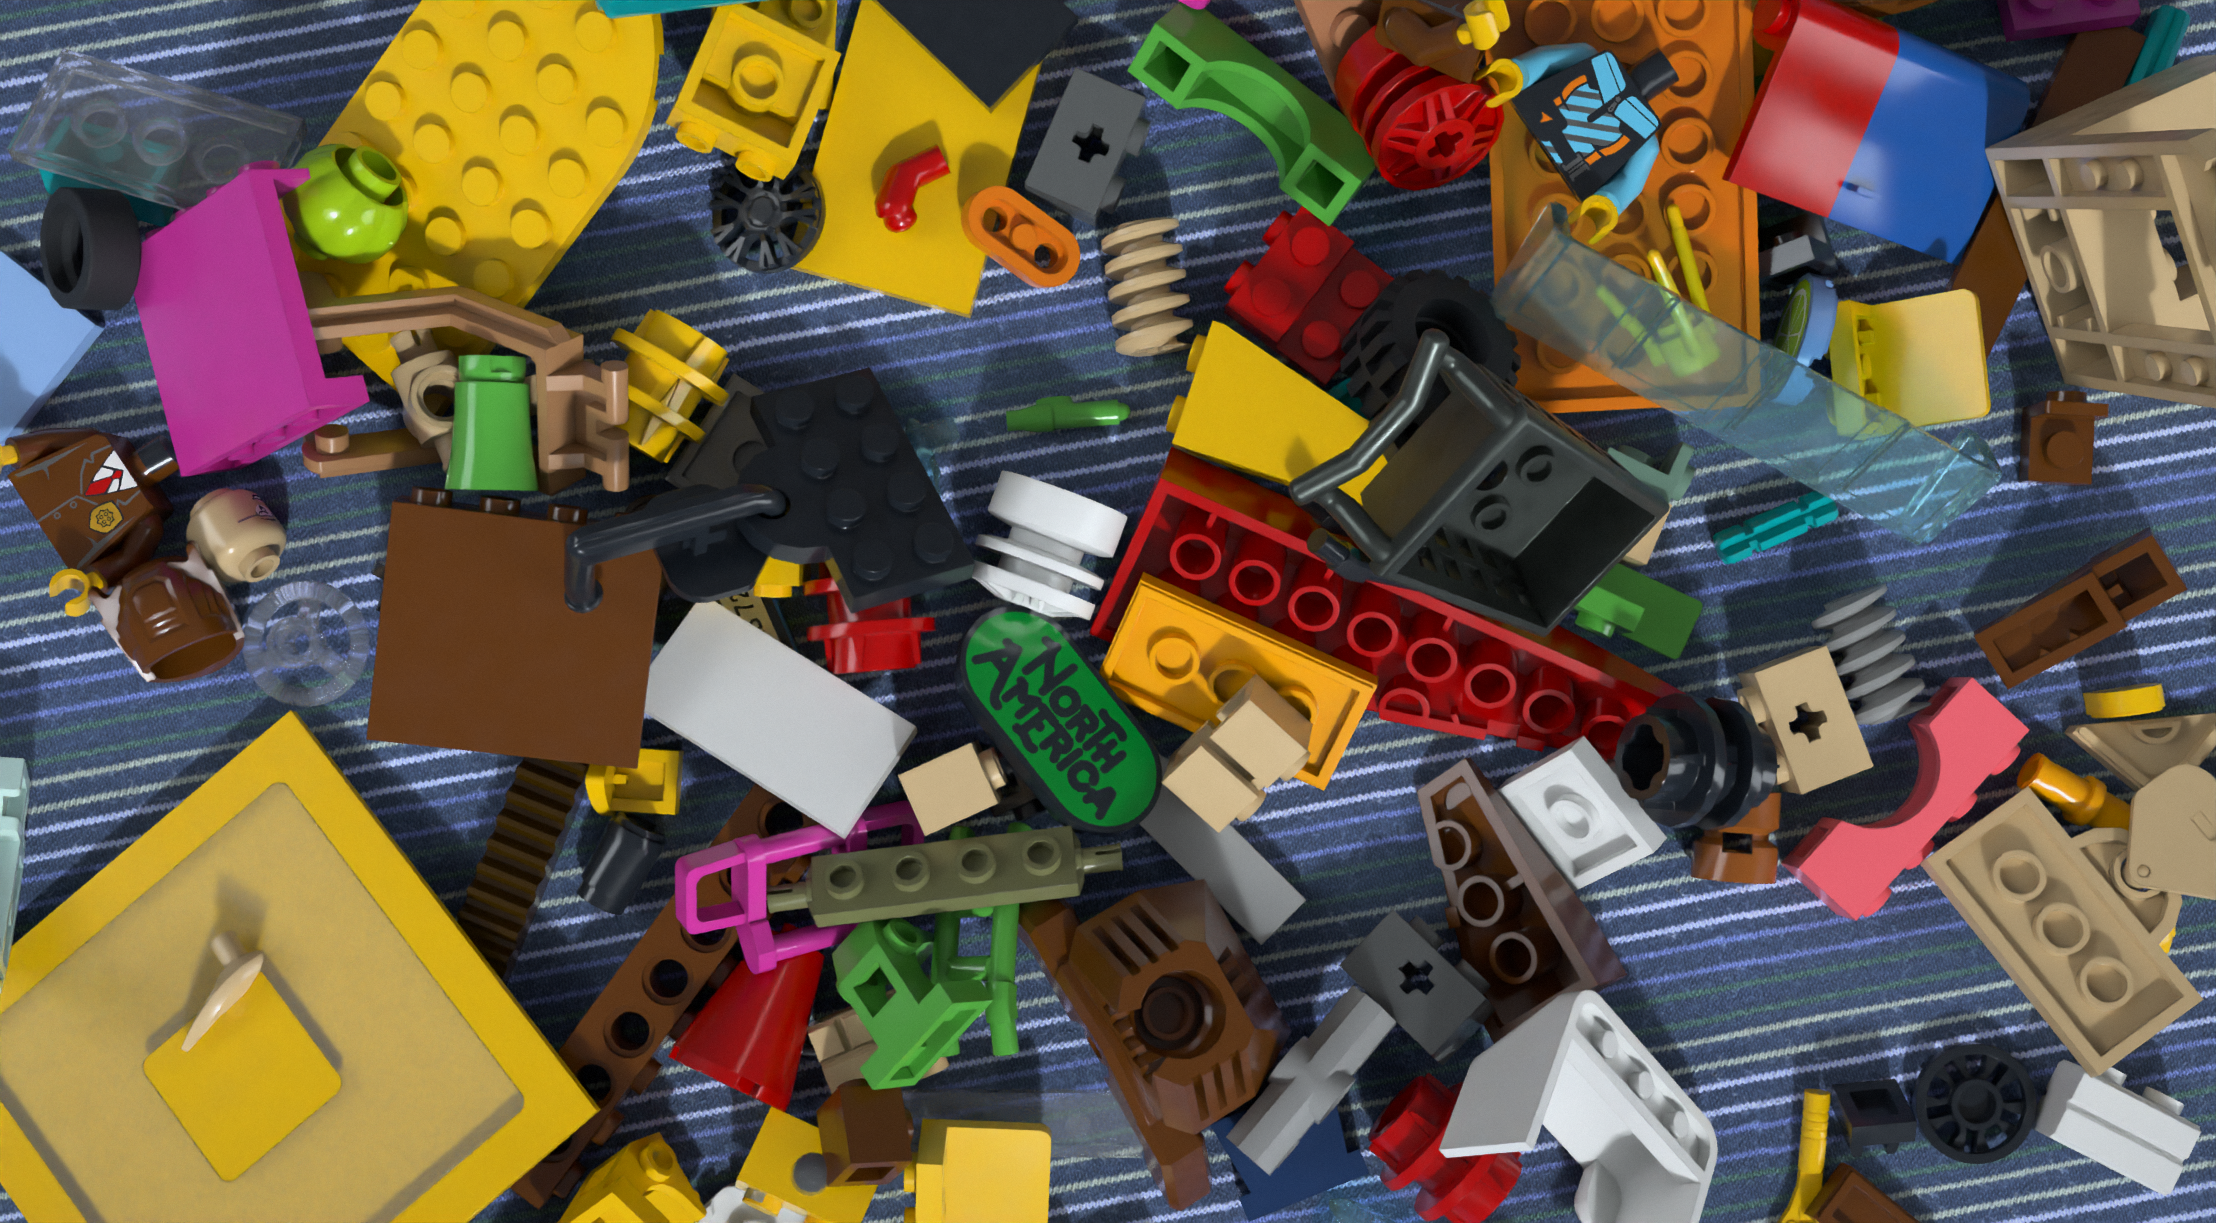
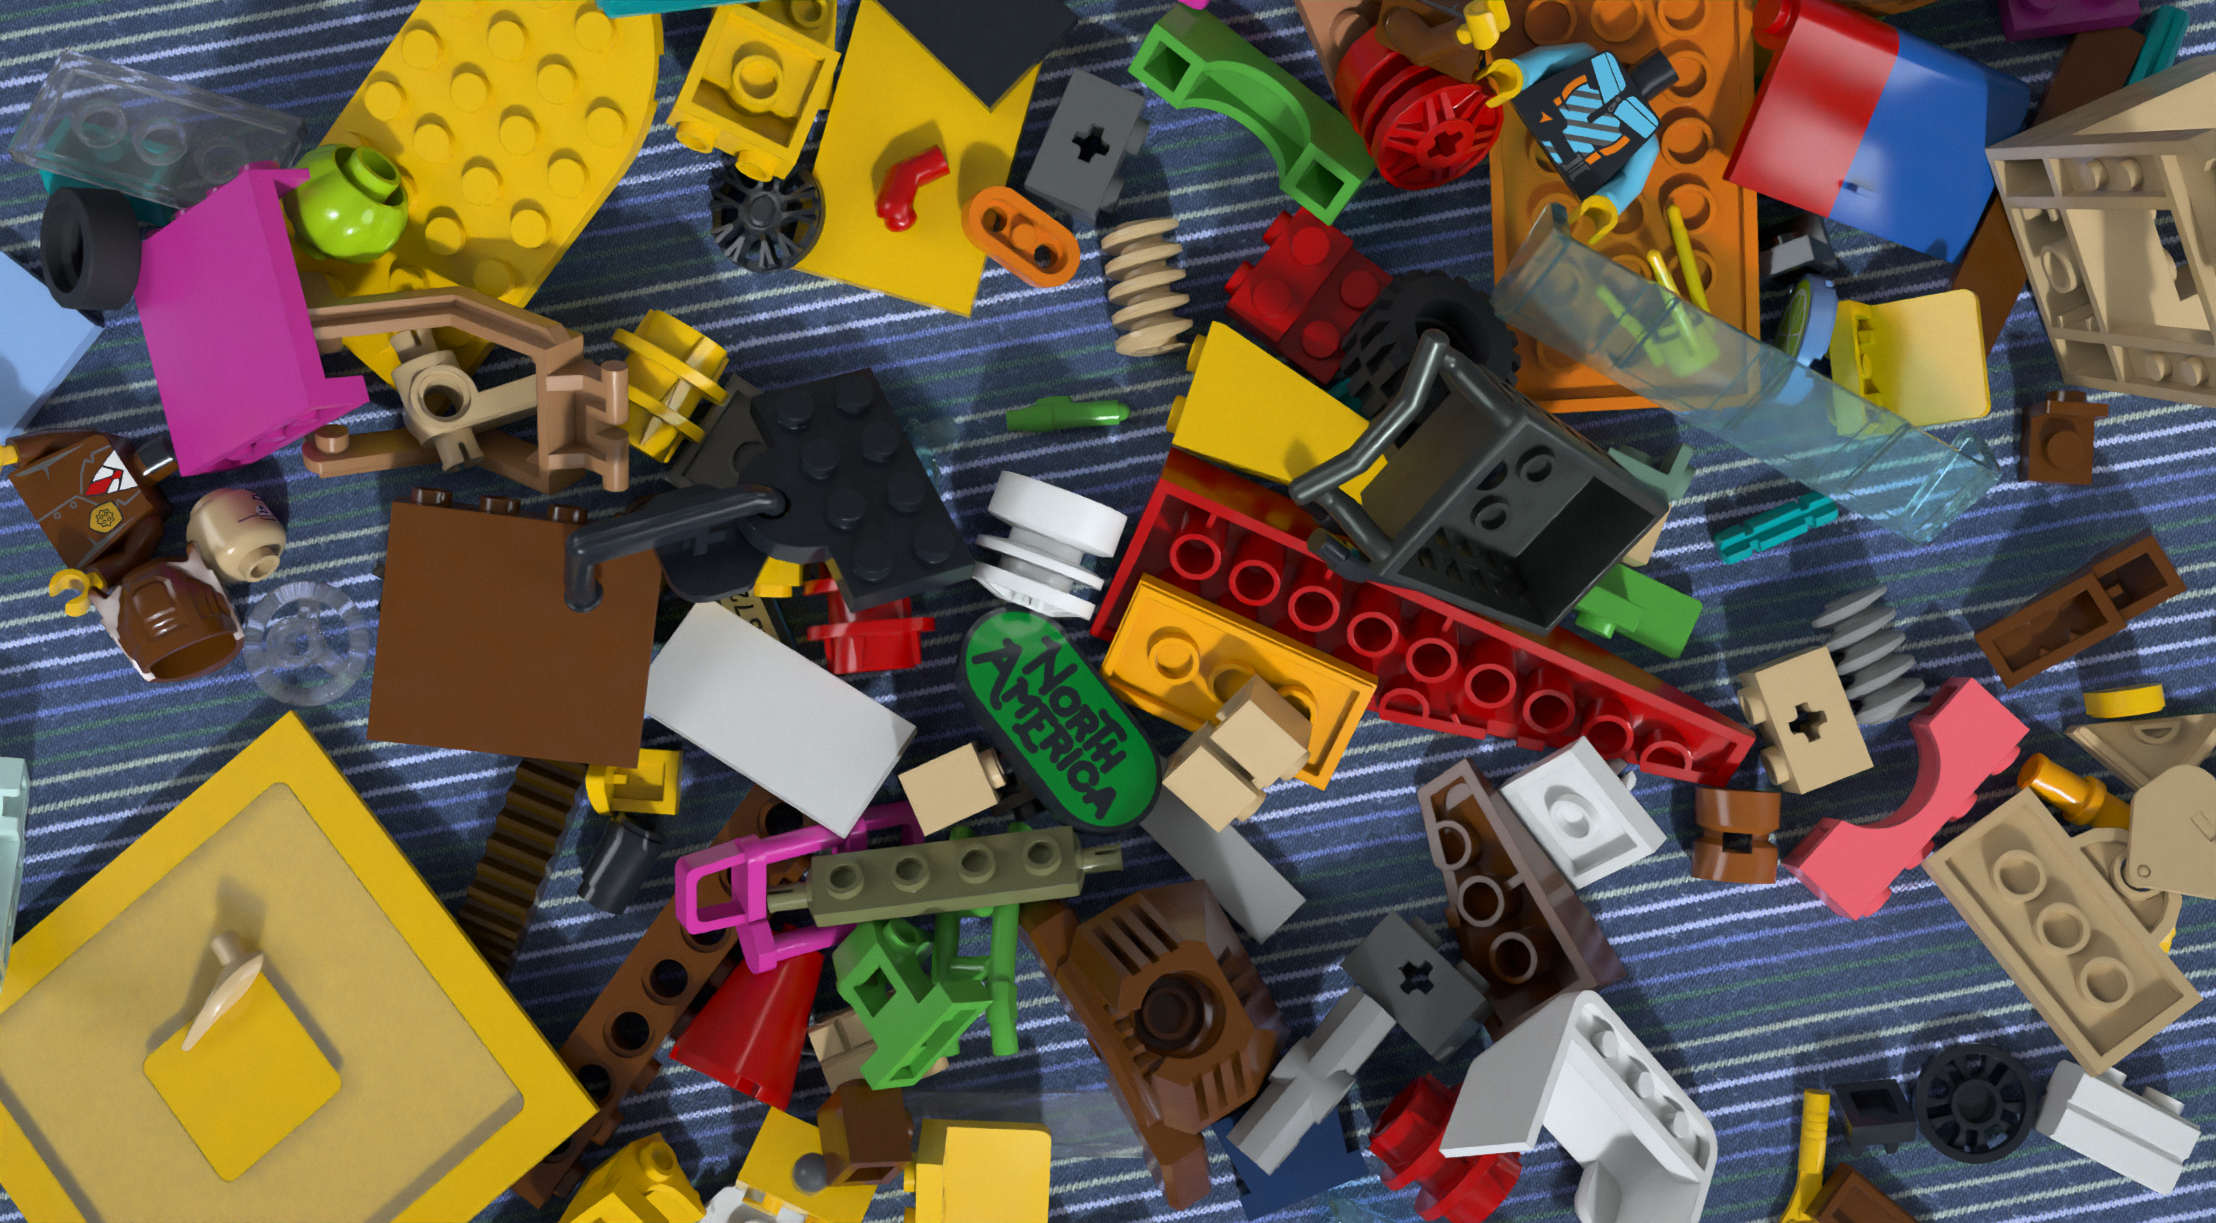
(491, 426): bright green plant -> none
(1696, 762): black piece -> none

